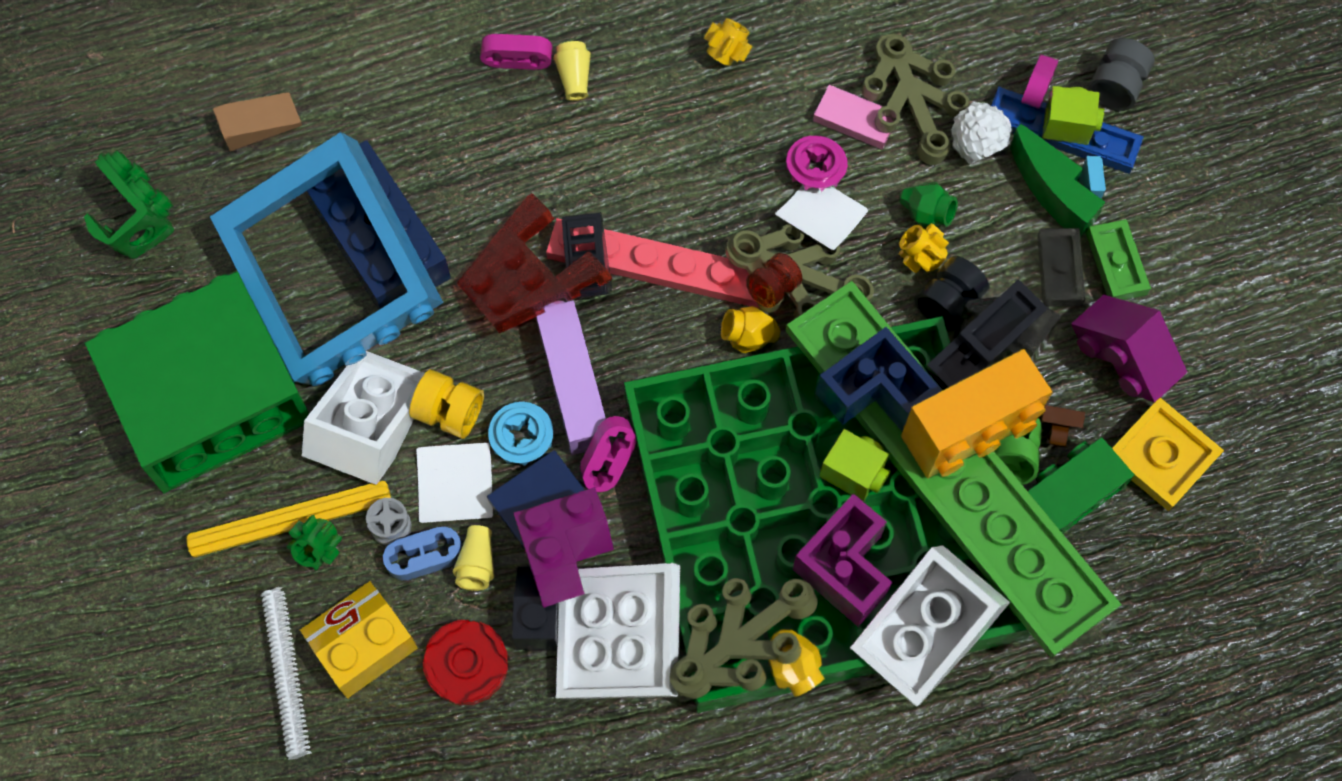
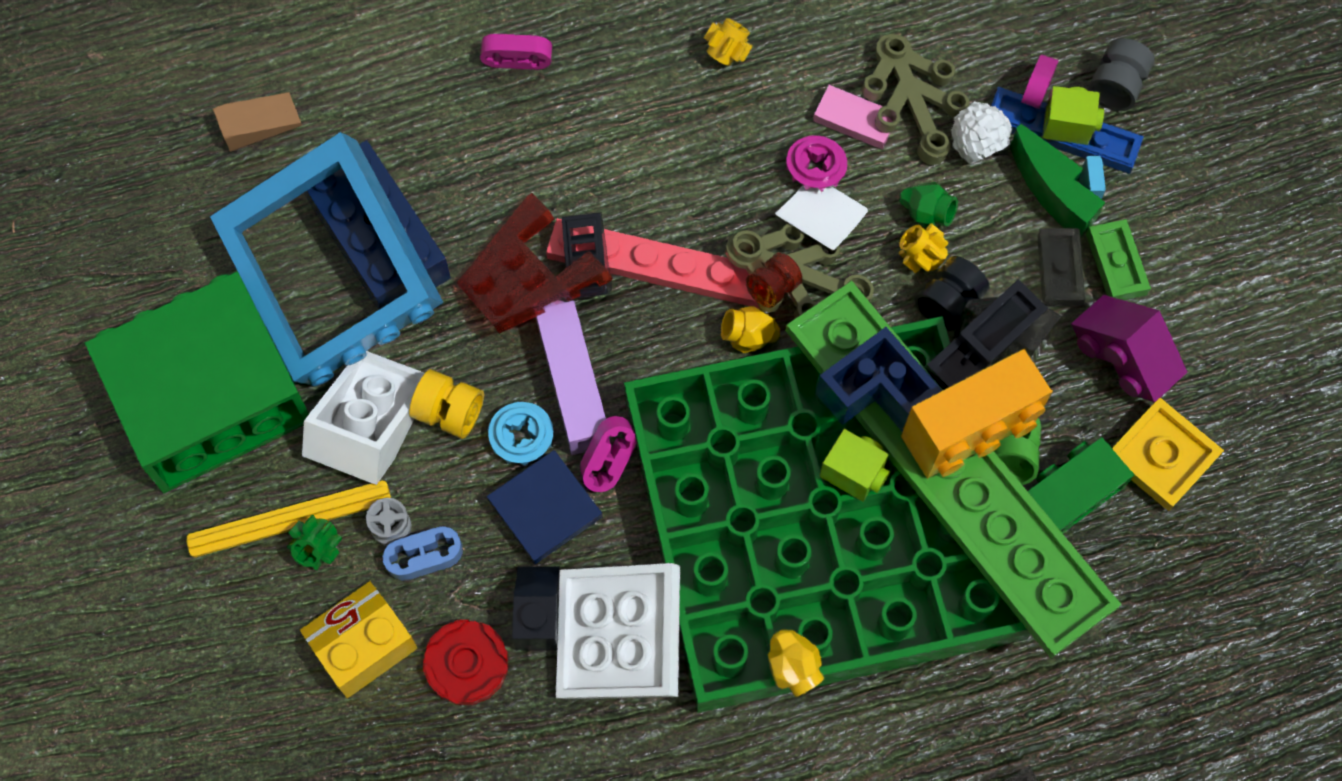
(150, 204): green piece -> none
(285, 673): white axle -> none
(454, 482): white sticker -> none
(475, 561): light yellow cone -> none
(558, 537): magenta brick -> none
(573, 68): light yellow cone -> none
(739, 641): olive plant -> none
(836, 564): magenta brick -> none
(929, 624): white slope -> none
(1059, 423): reddish brown tile -> none

